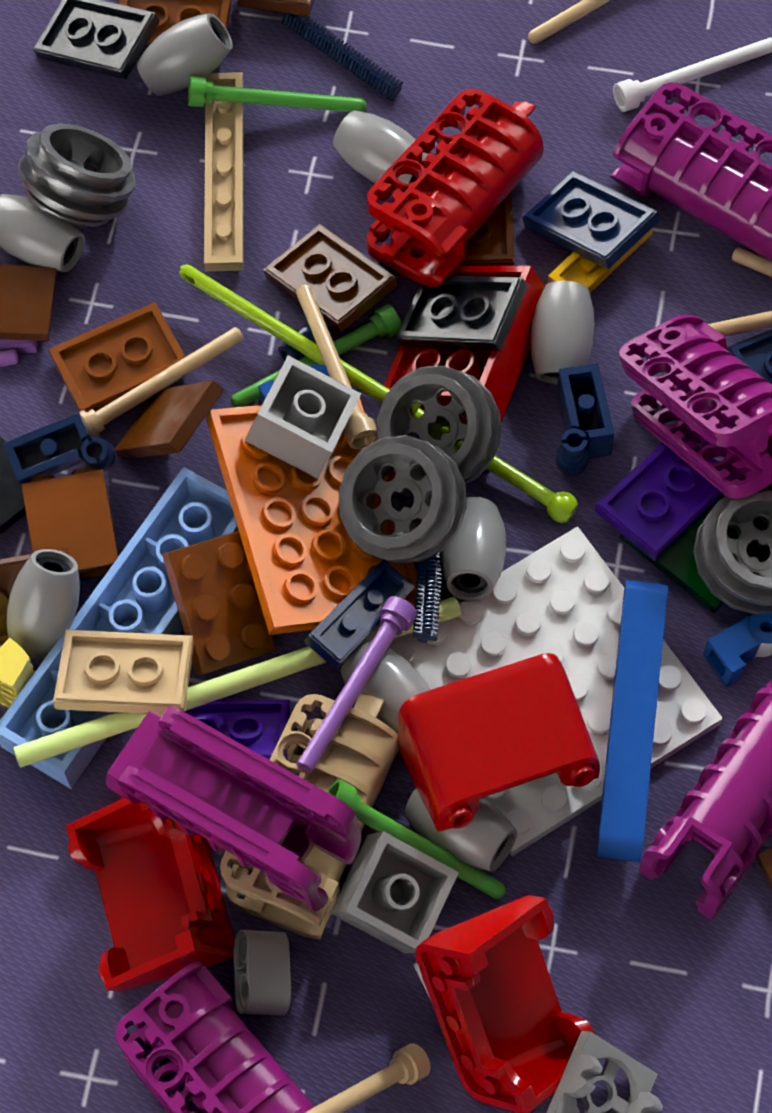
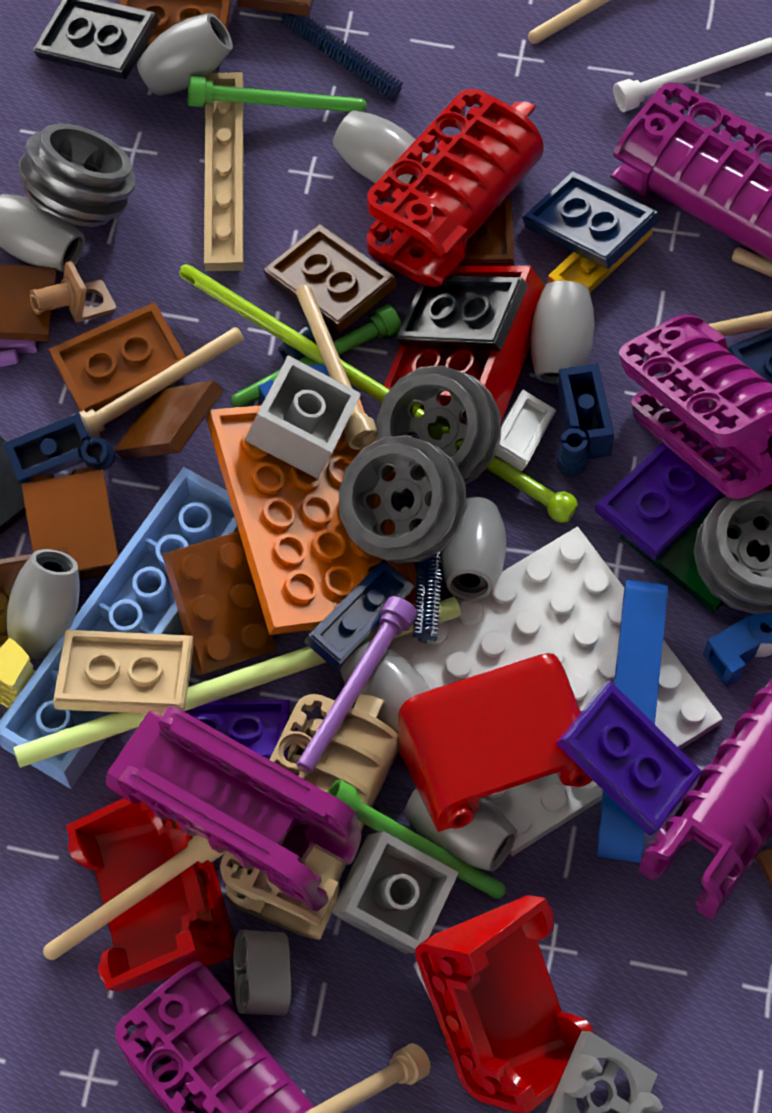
(72, 293): none -> medium nougat bracket
(197, 850): none -> tan piece
(523, 429): none -> white tile
(629, 757): none -> dark purple tile

